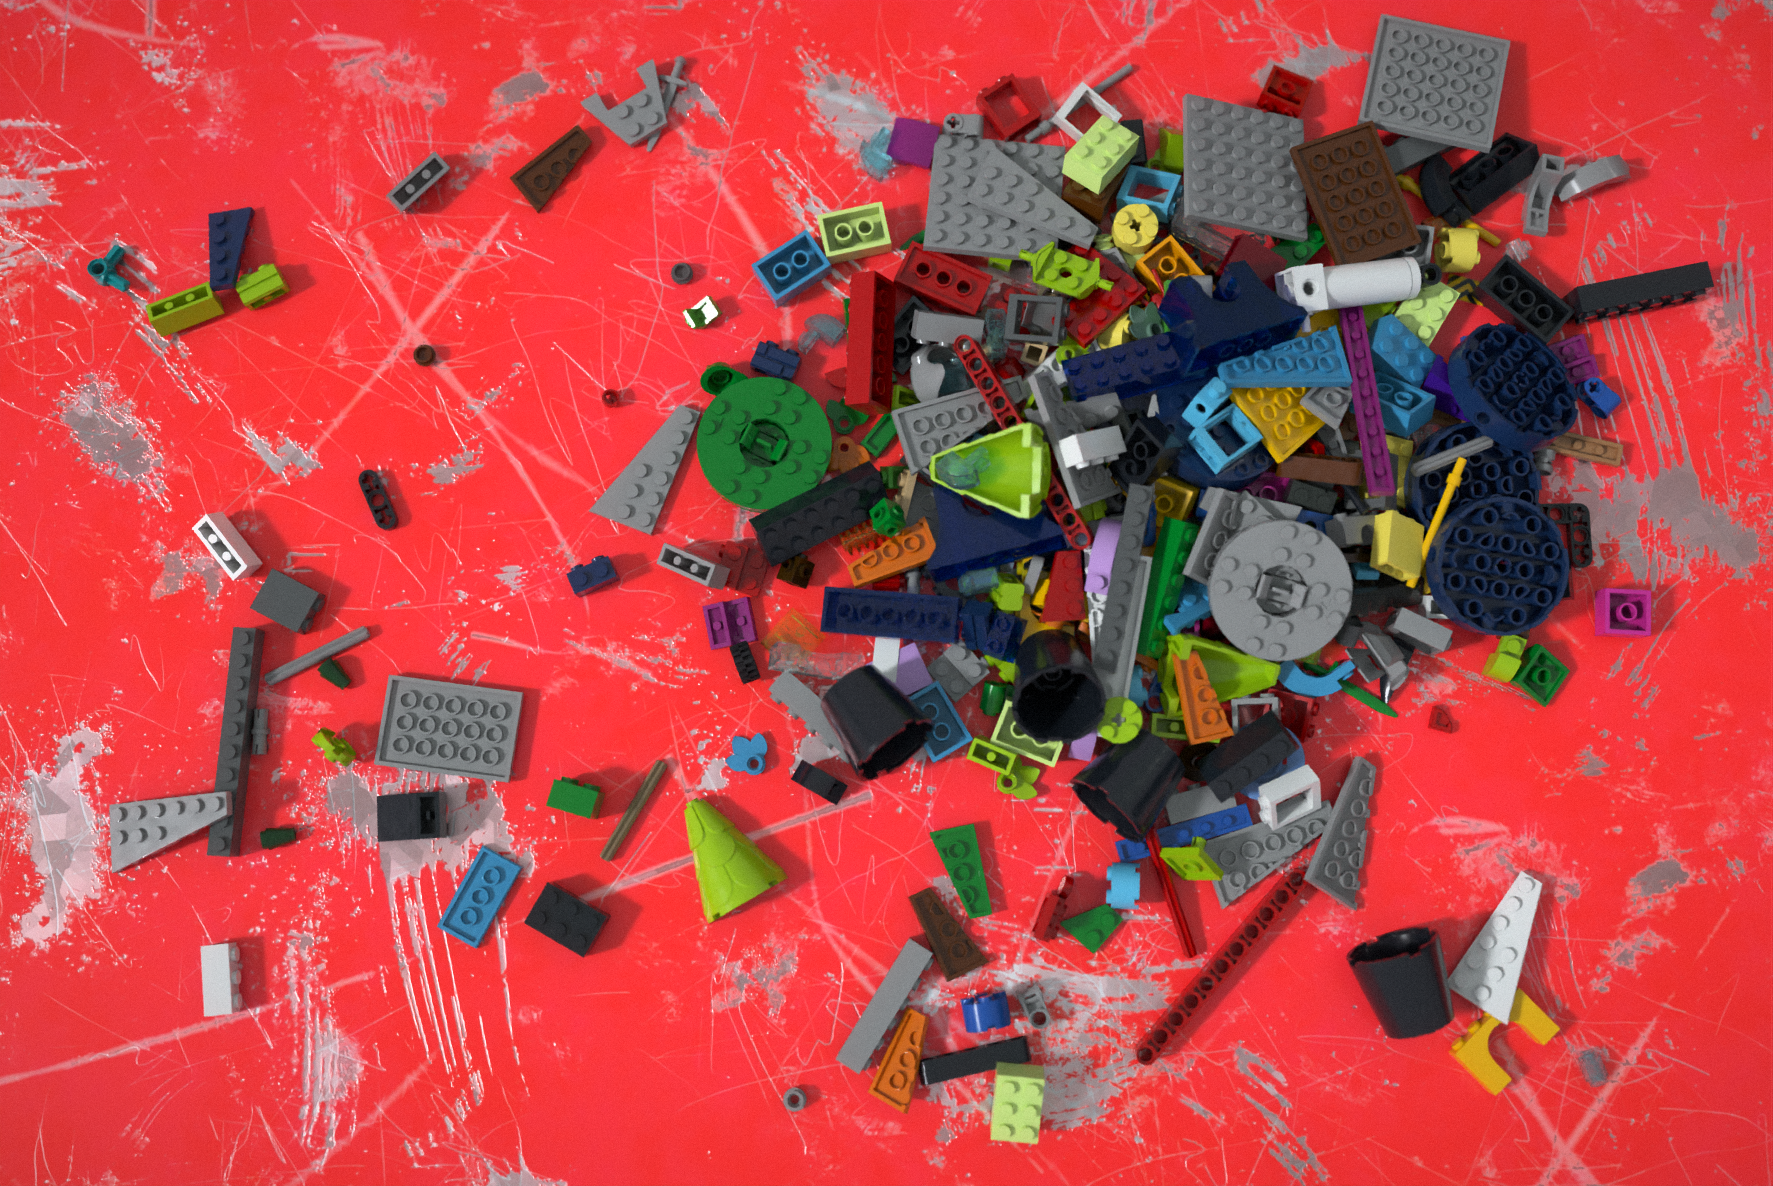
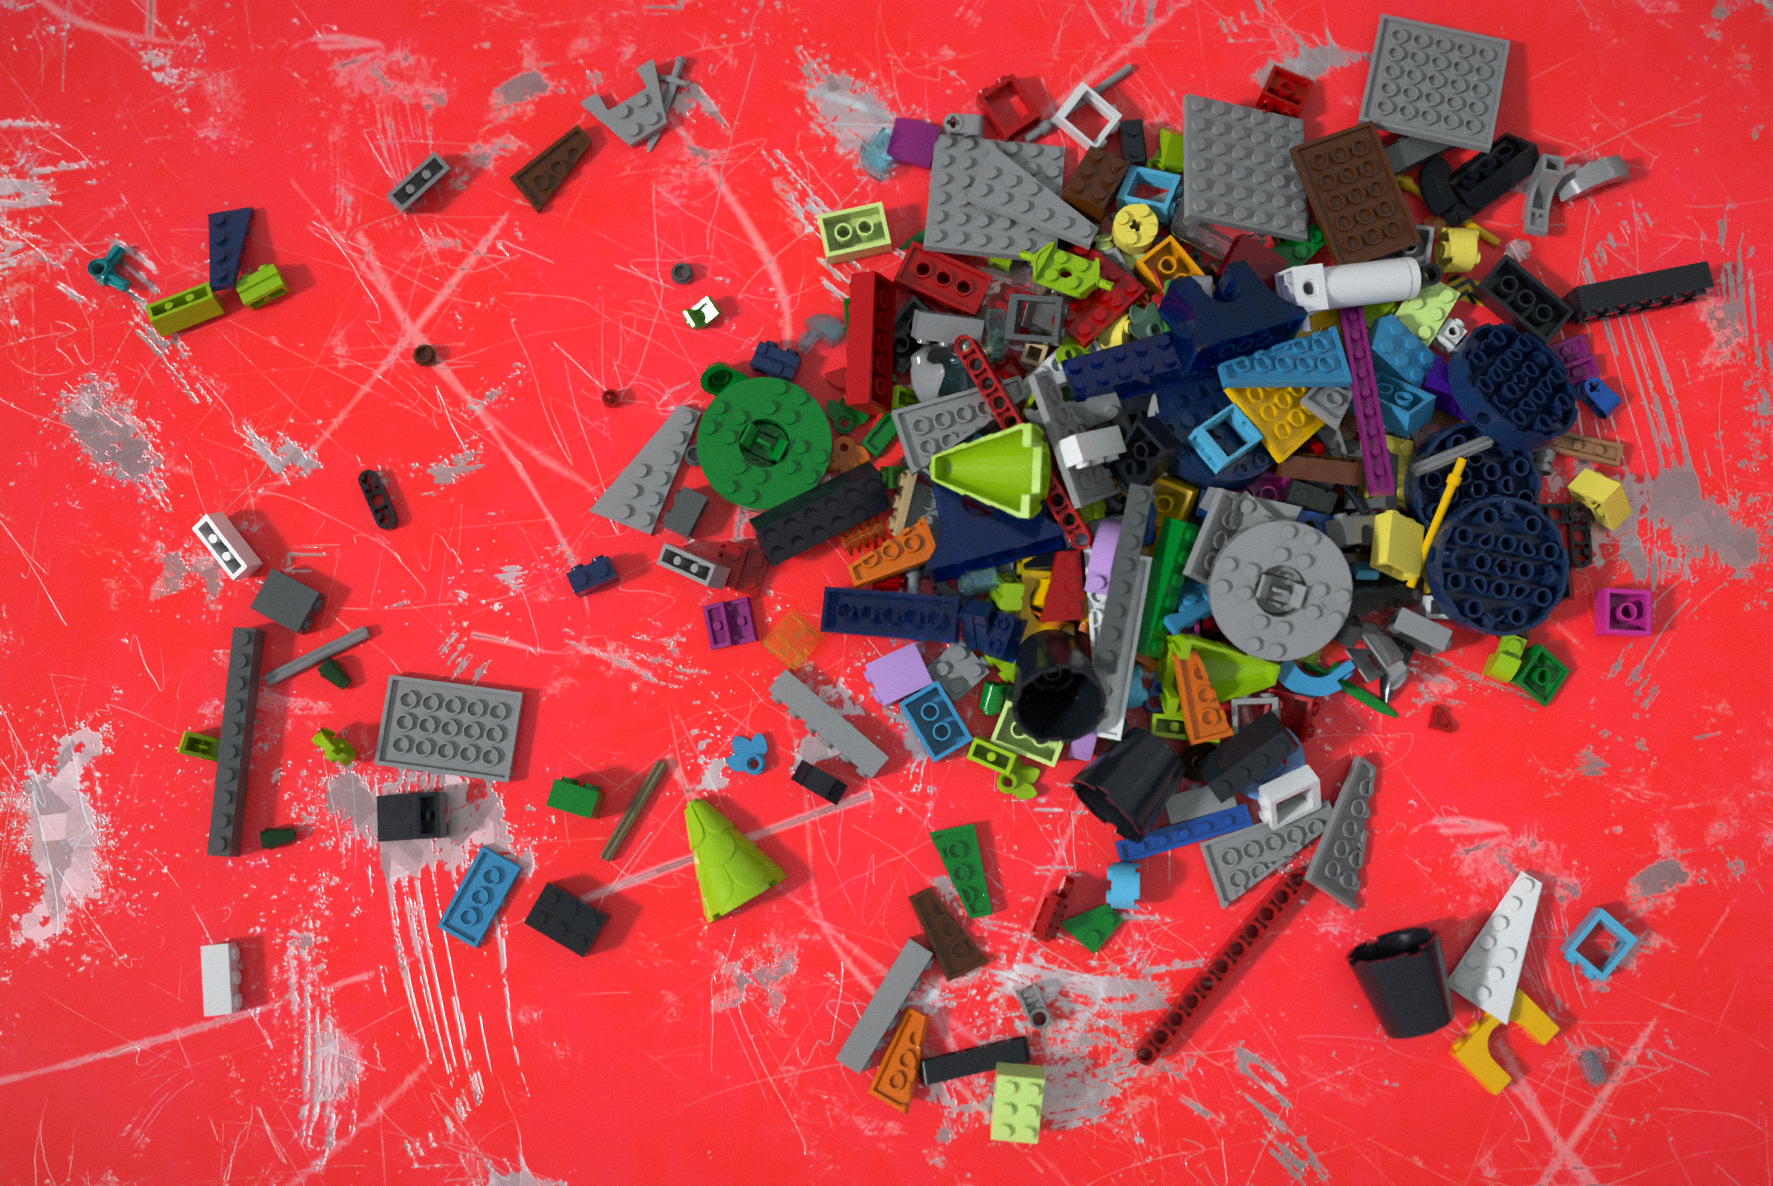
(154, 825): light grey wing -> none
(199, 746): none -> lime slope
(260, 732): light grey pin -> none
(685, 512): none -> dark grey brick
(691, 456): none -> dark grey plate
(744, 662): black tyre -> none
(791, 268): dark azure brick -> none
(794, 1106): light grey plate -> none
(796, 571): dark brown brick -> none
(796, 660): clear arch -> none
(874, 722): black cone -> none
(886, 656): white sticker -> none
(887, 517): green brick -> none
(961, 472): clear light blue brick -> none
(985, 1011): blue brick -> none
(1033, 574): light grey beam -> none
(1100, 154): yellowish green brick -> none
(1129, 728): lime plate -> none
(1170, 894): red axle -> none
(1192, 861): lime tile -> none
(1212, 397): medium azure torso -> none
(1443, 340): none -> white brick
(1599, 916): none -> medium azure window
(1602, 496): none -> light yellow brick

